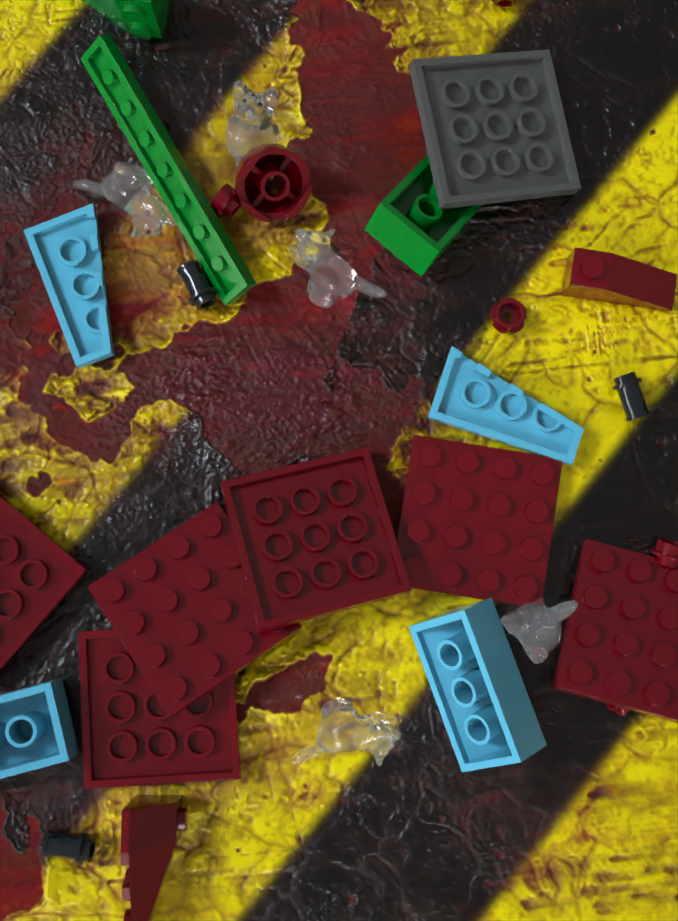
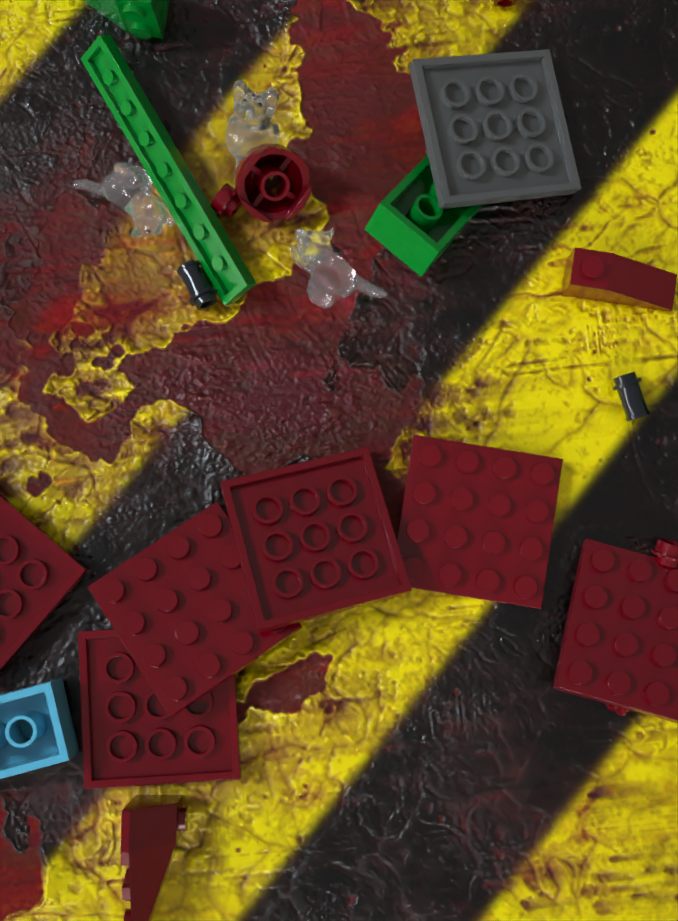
(69, 846): black pin -> none
(73, 274): medium azure wing -> none
(346, 731): clear animal -> none
(478, 687): medium azure slope -> none
(492, 408): medium azure wing -> none
(511, 306): dark red plate -> none
(538, 626): clear animal -> none

